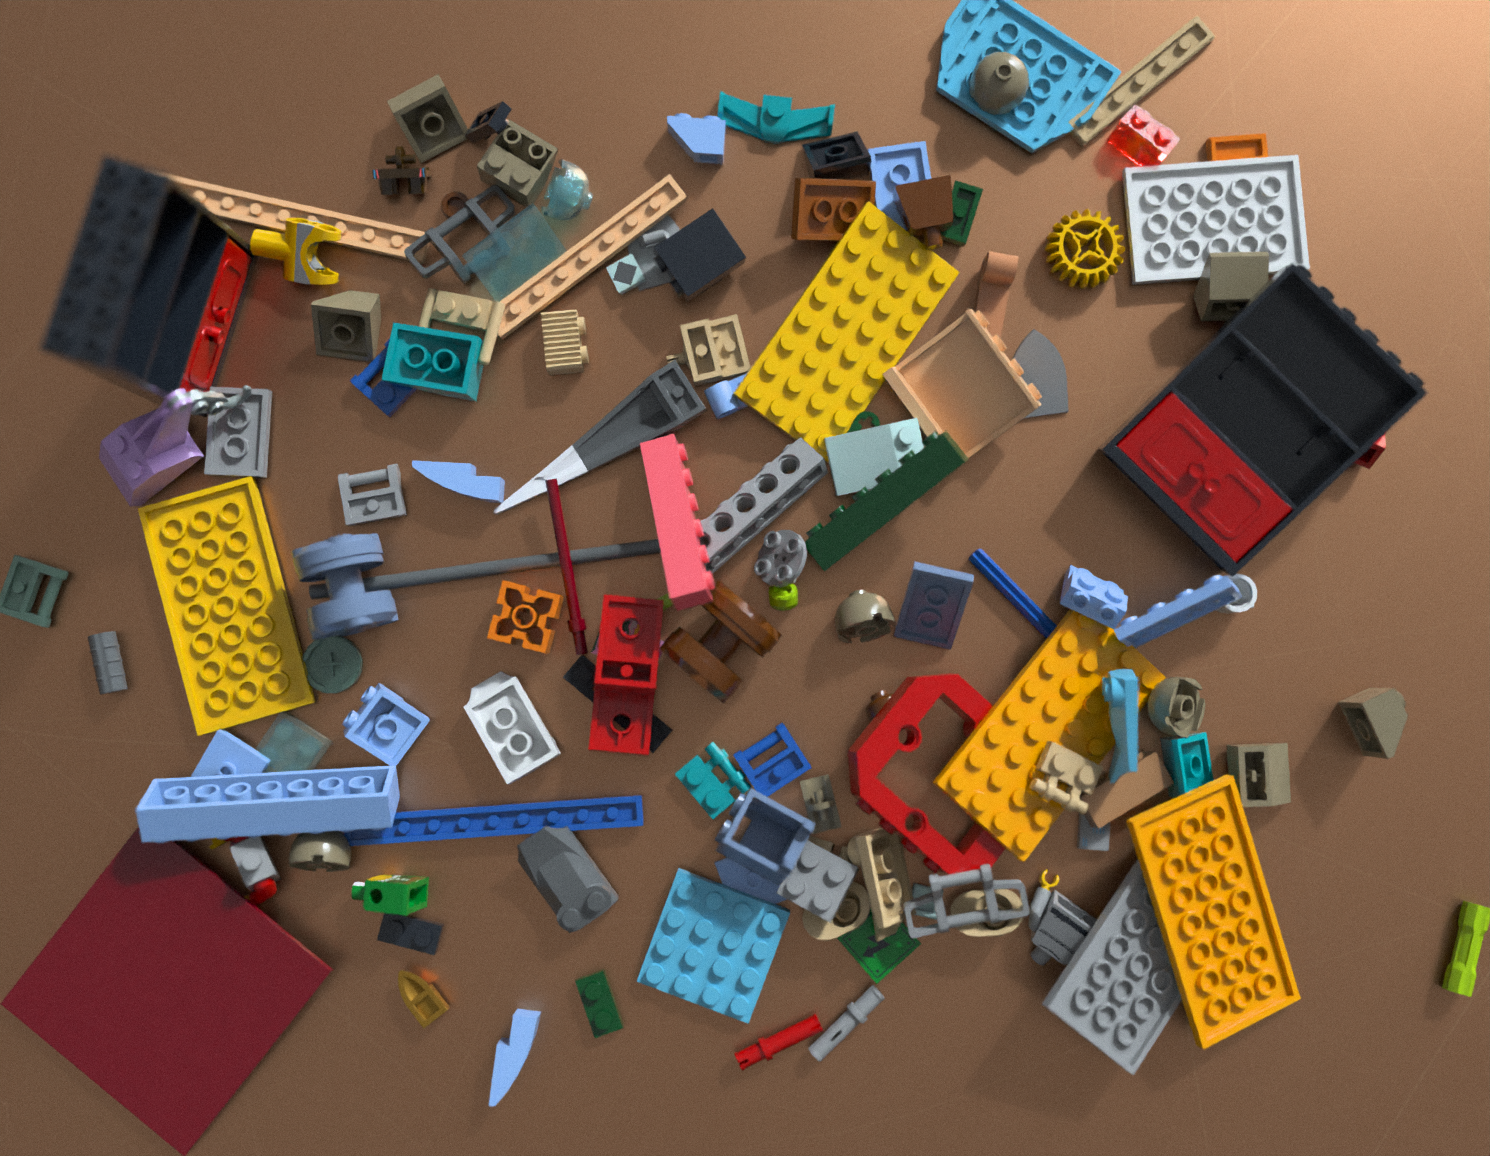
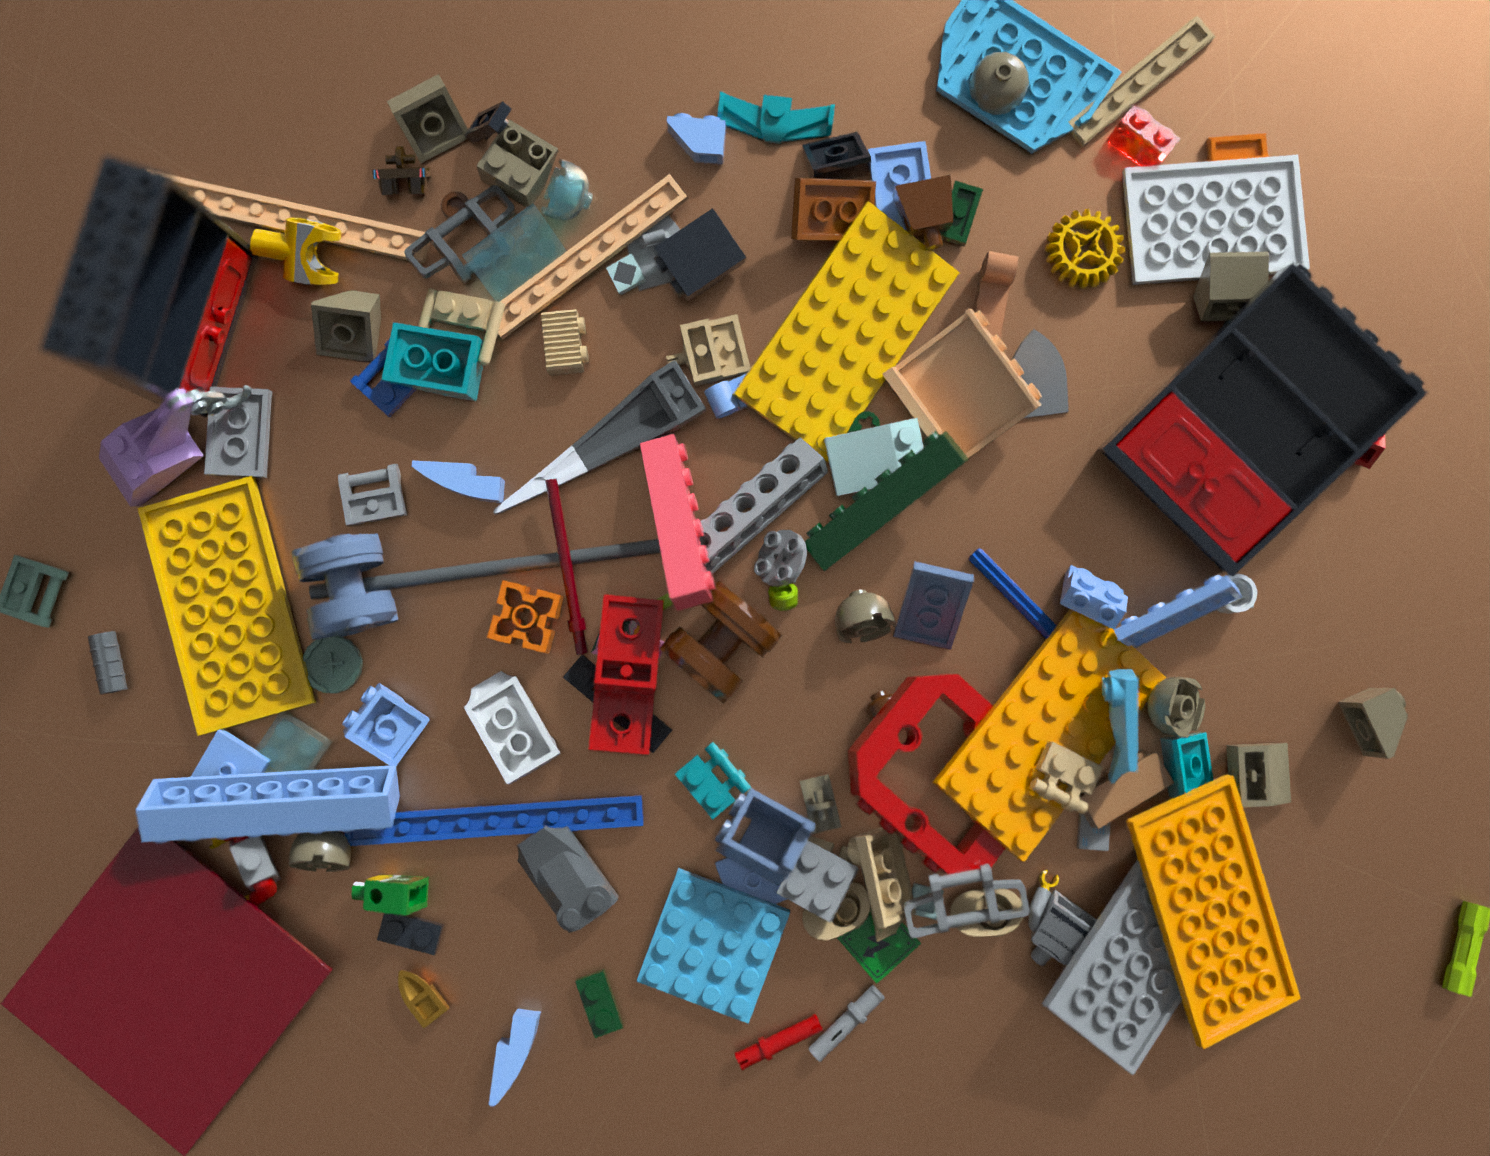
(777, 770): blue plate -> none

